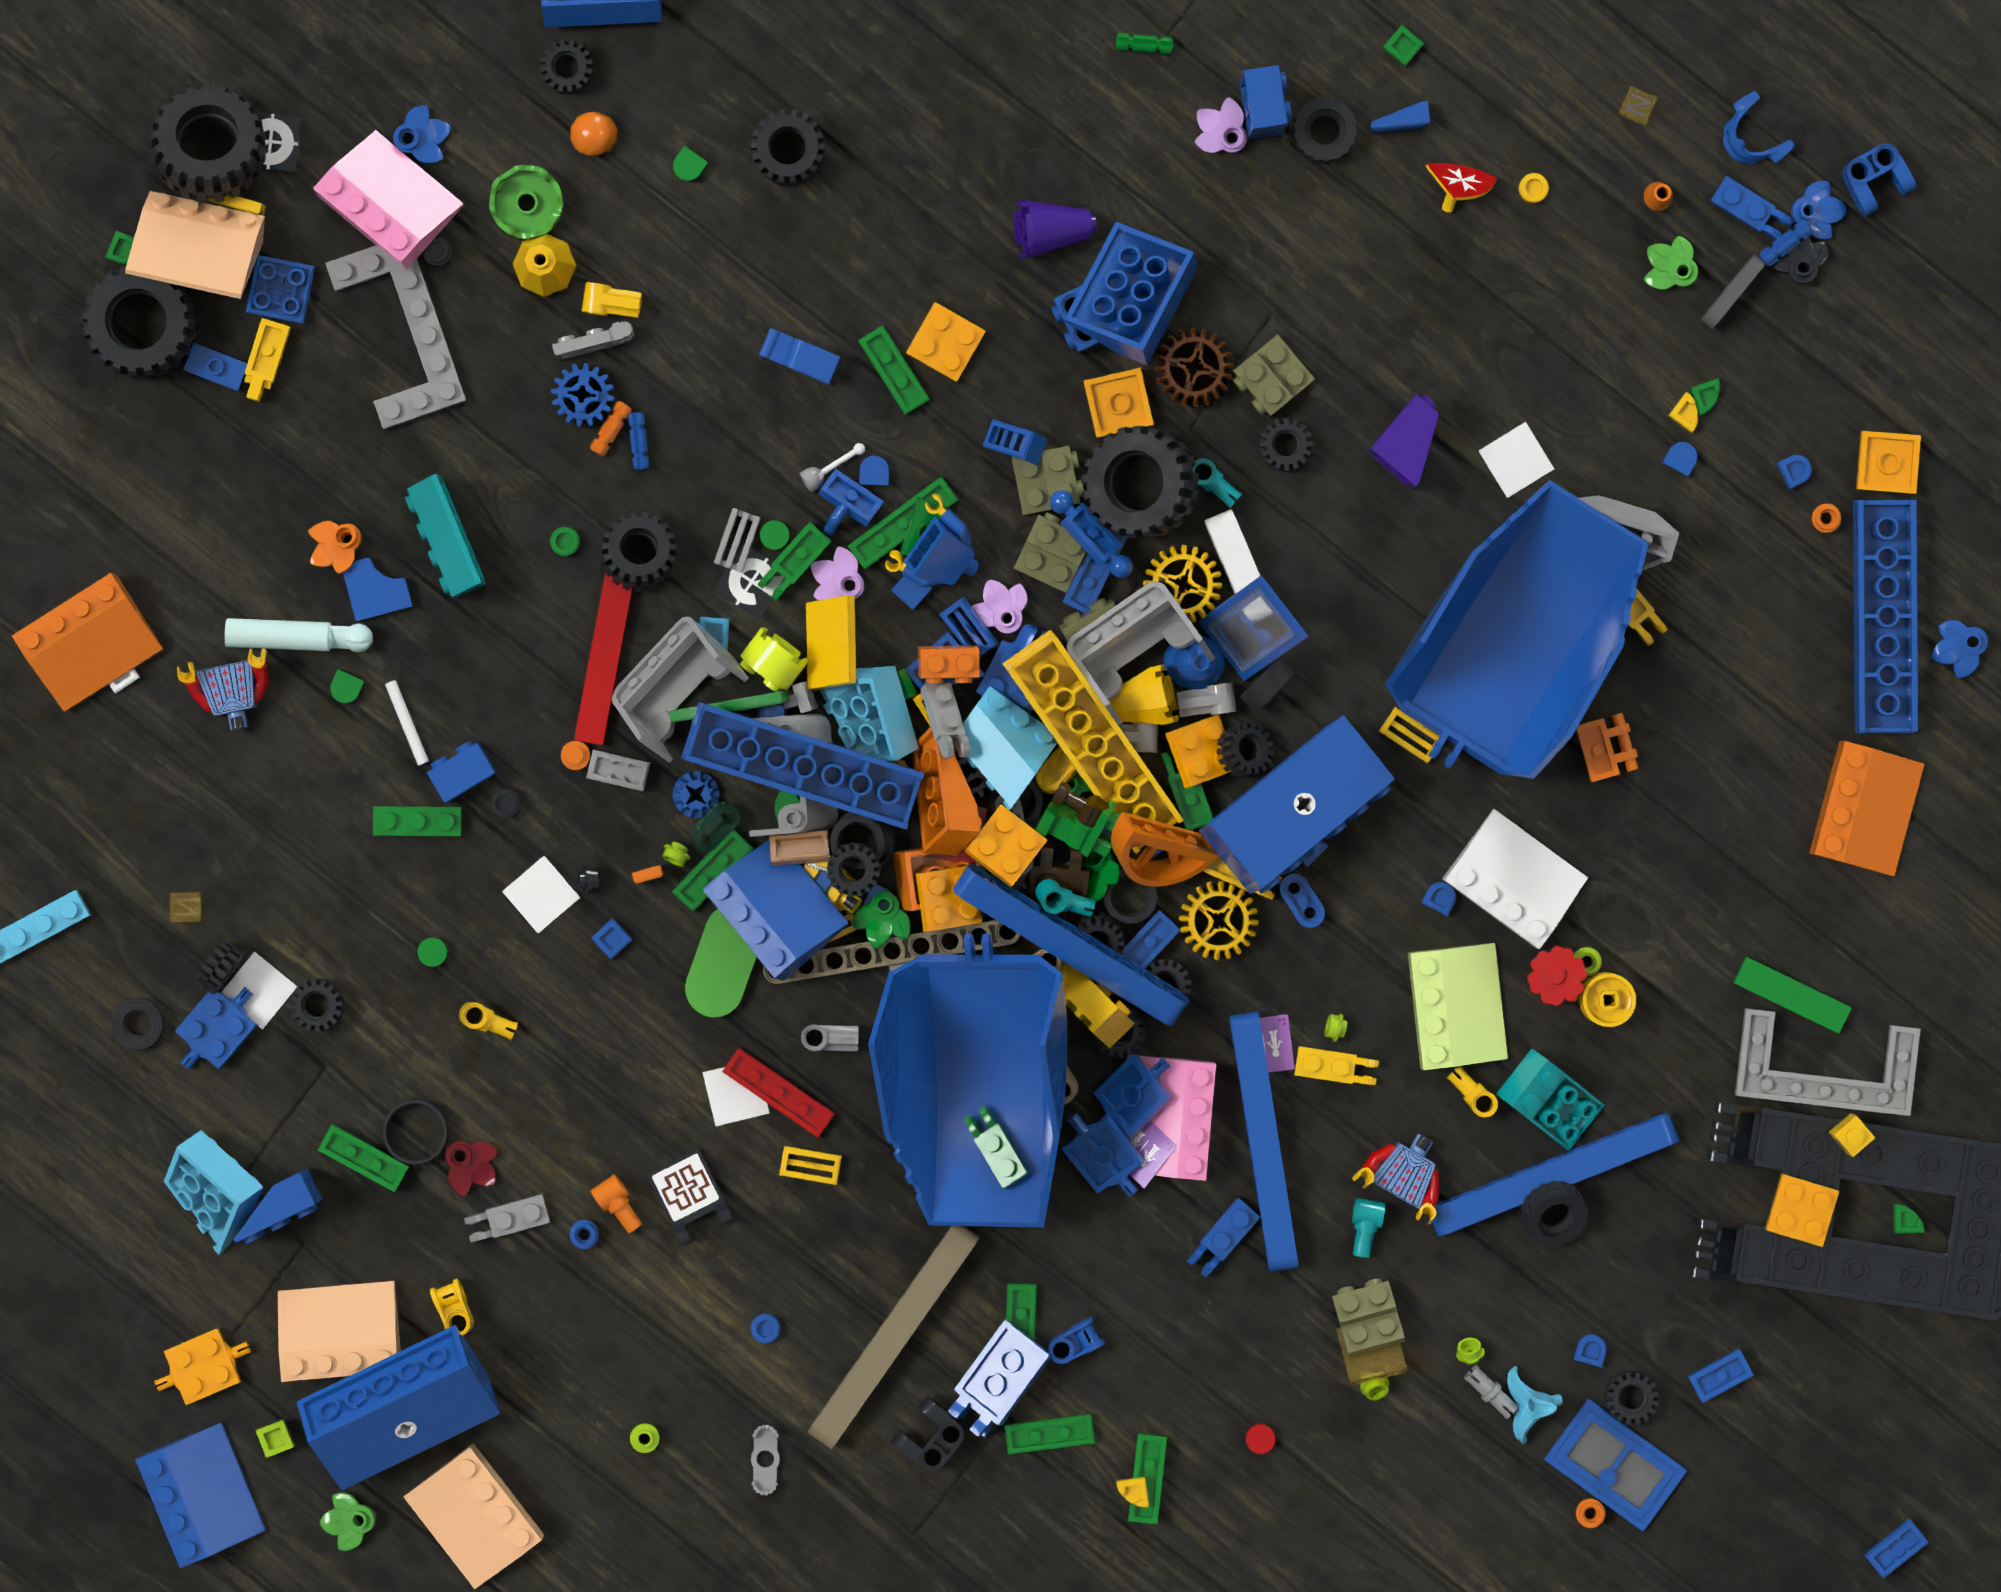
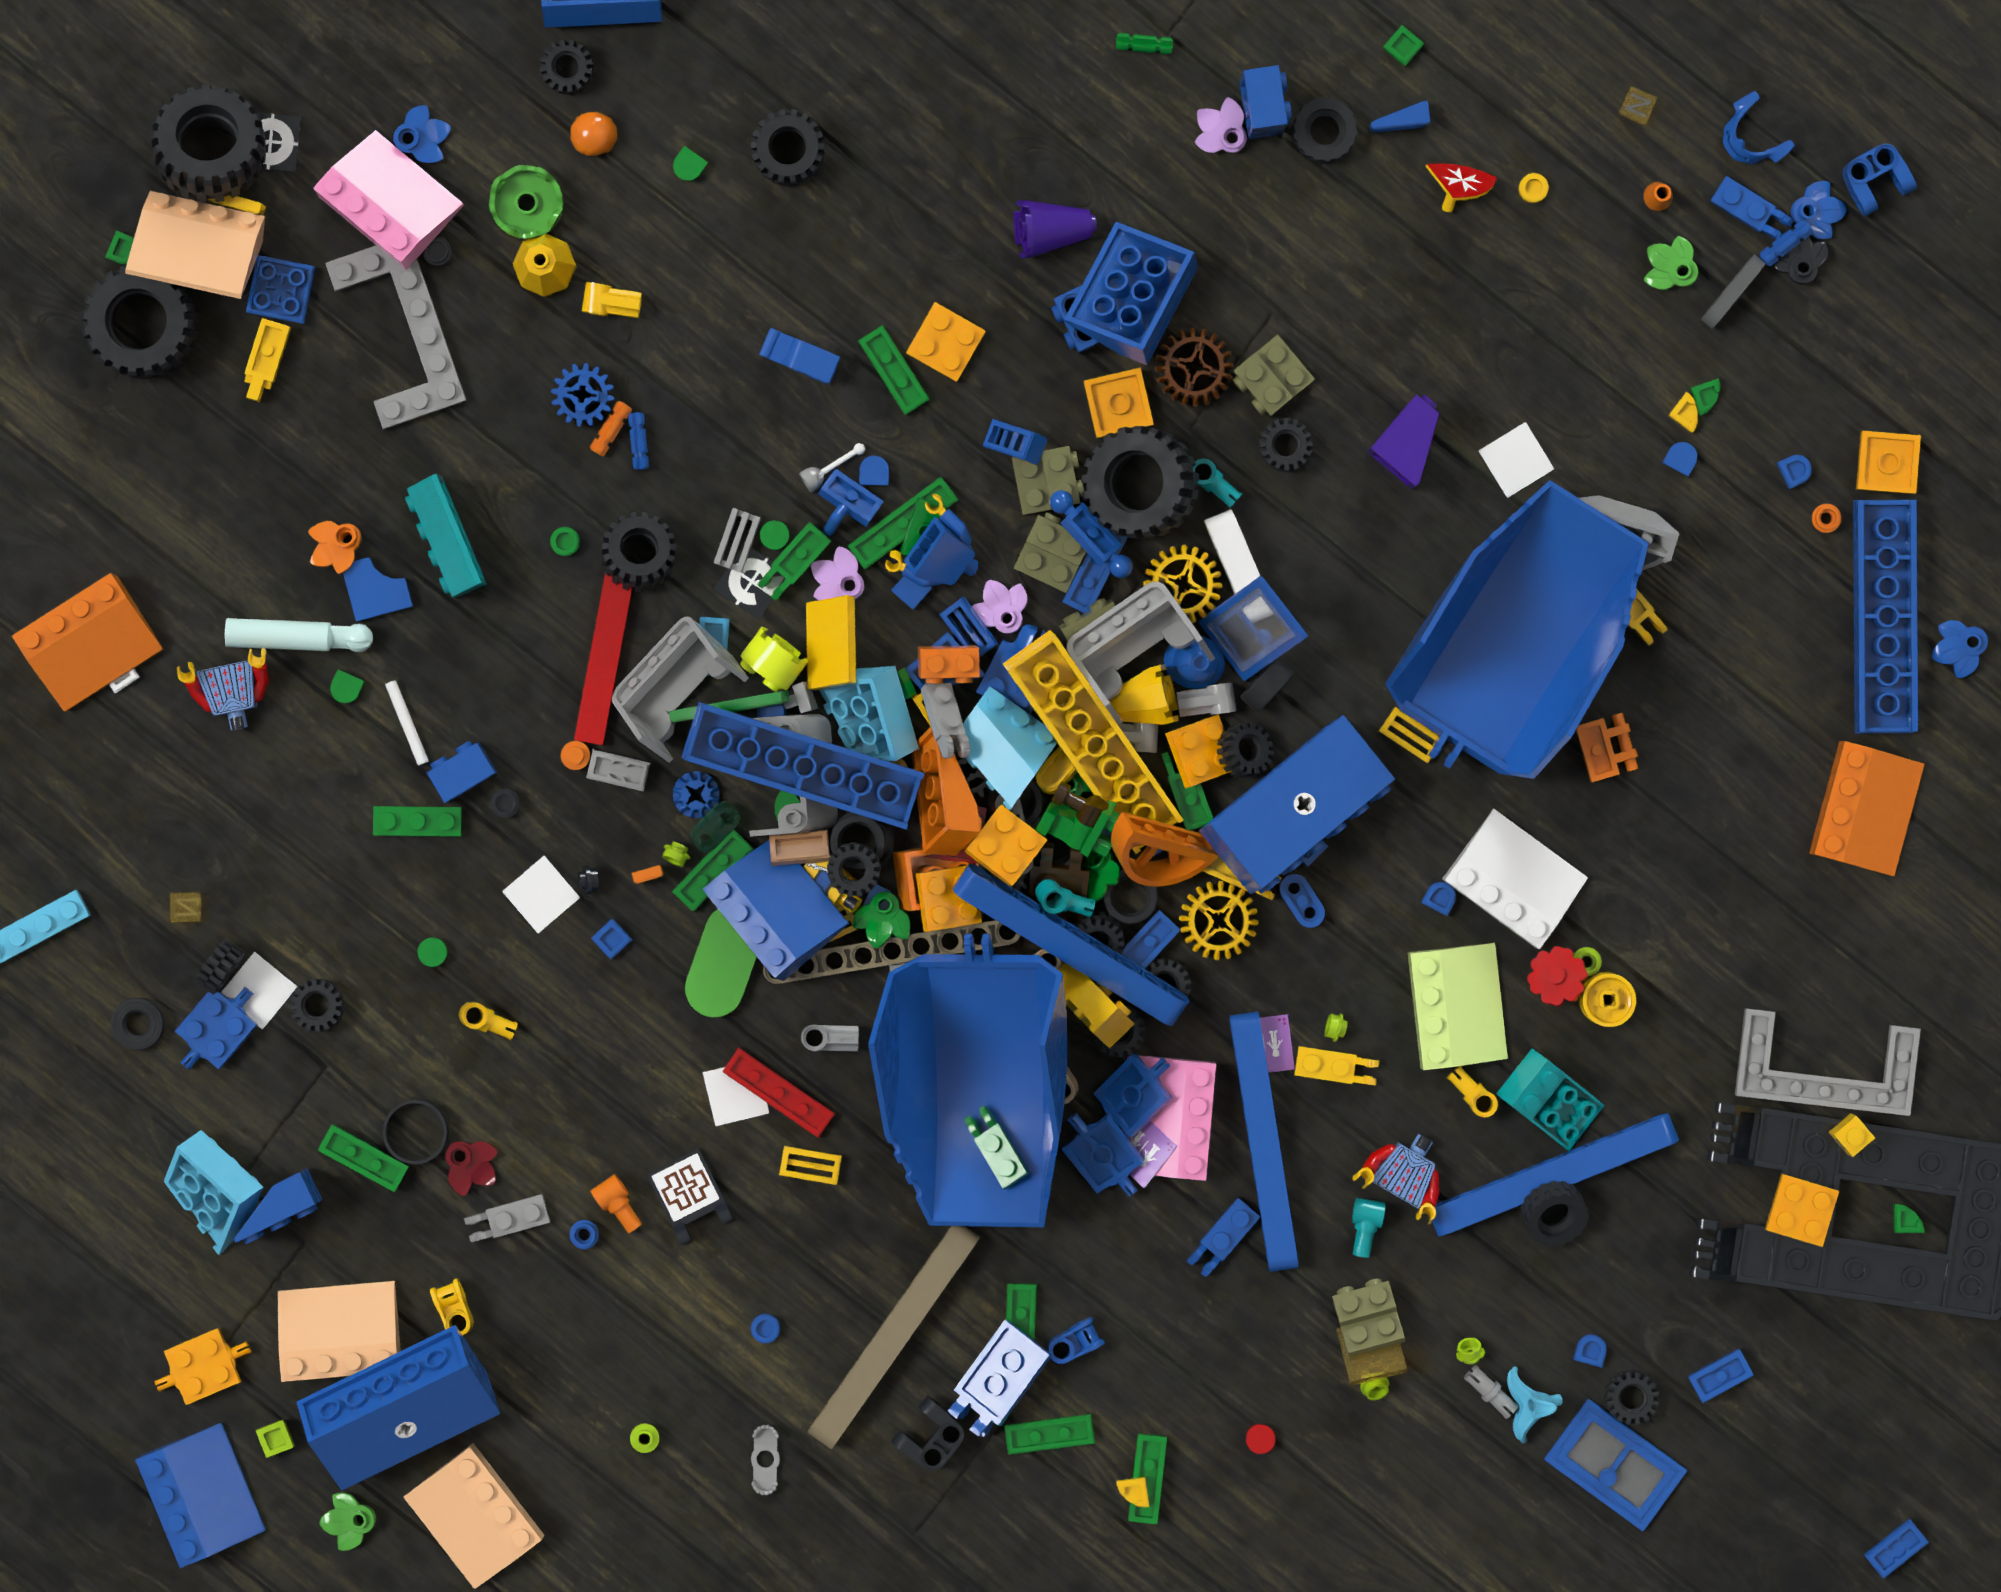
(215, 367): blue plate -> none
(595, 340): light grey hinge -> none
(1599, 1515): orange plate -> none
(1792, 995): green tile -> none

